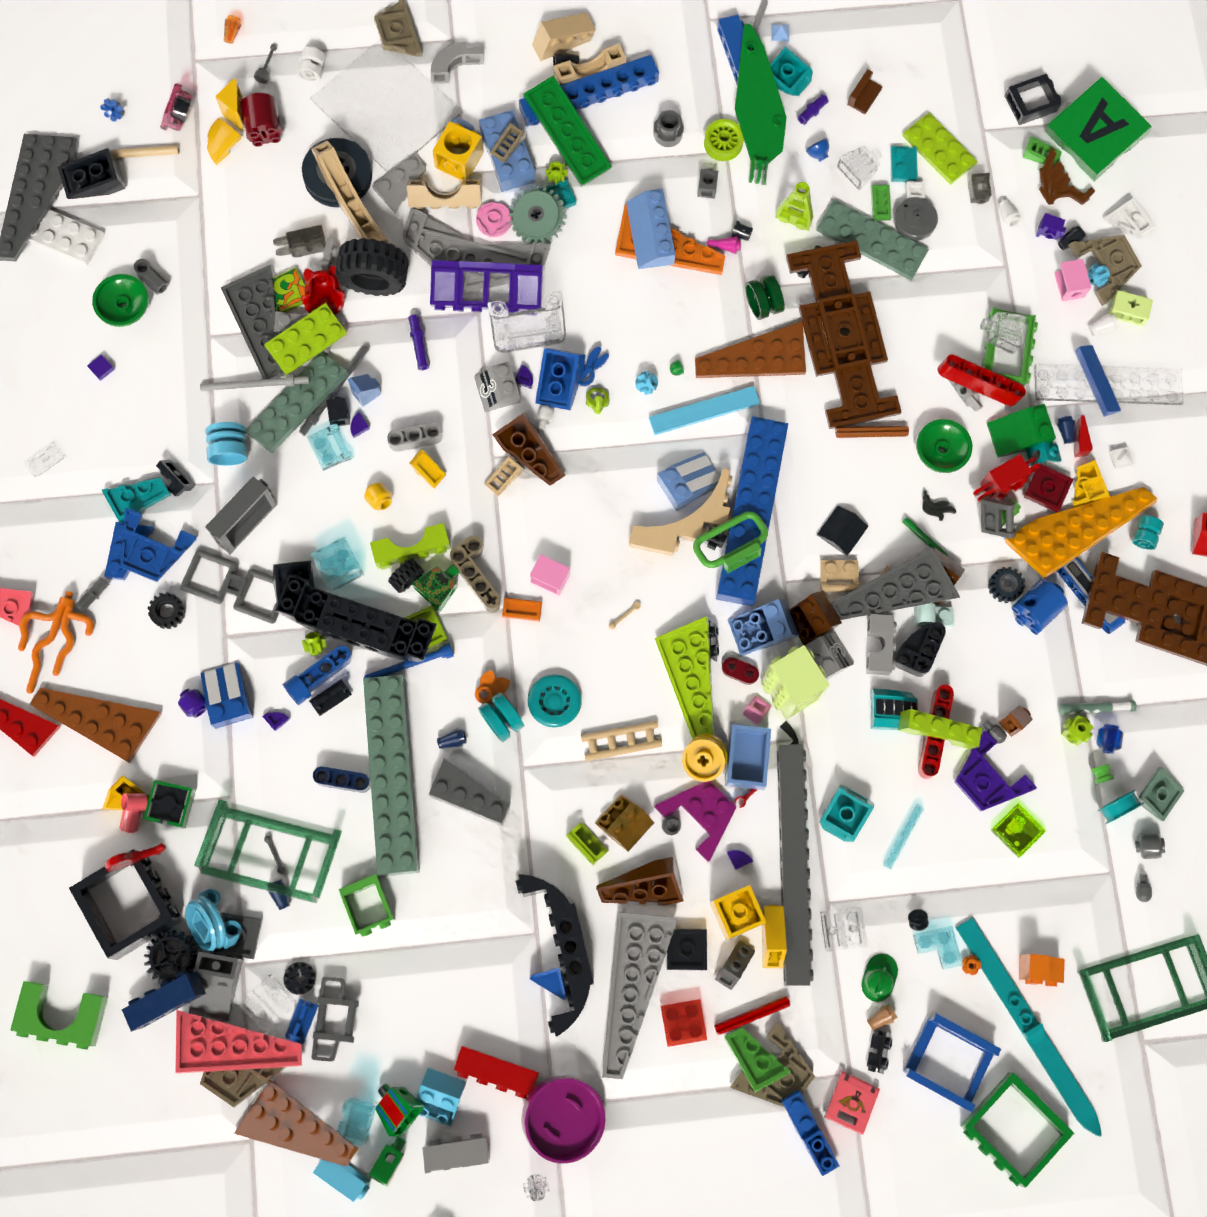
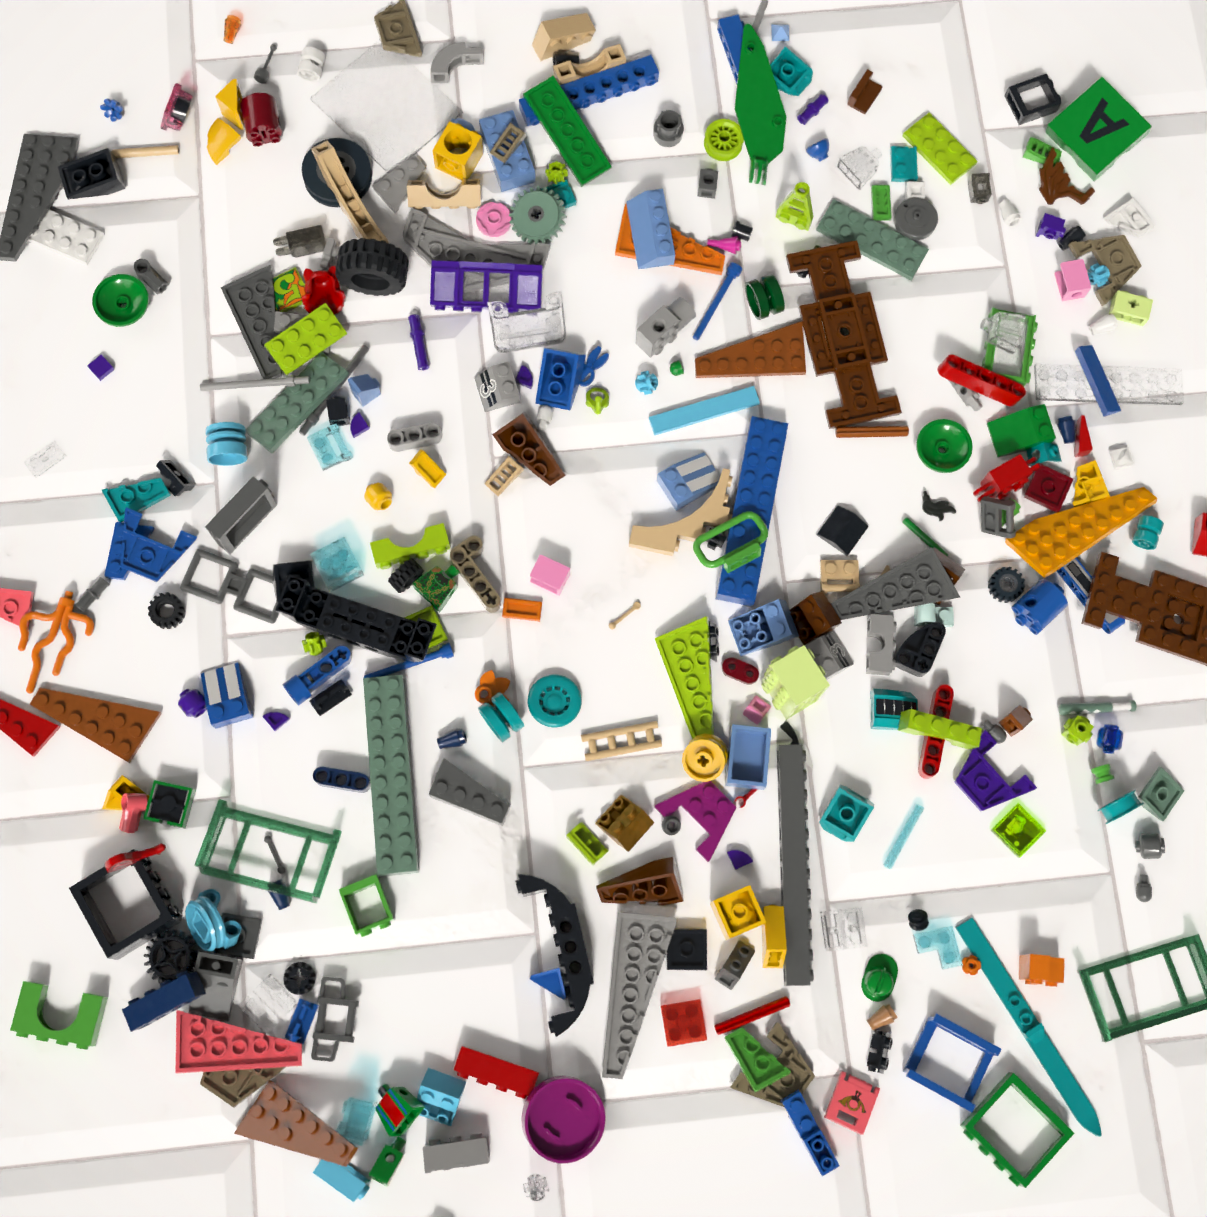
(664, 326): none -> light grey brick
(733, 271): none -> blue piece

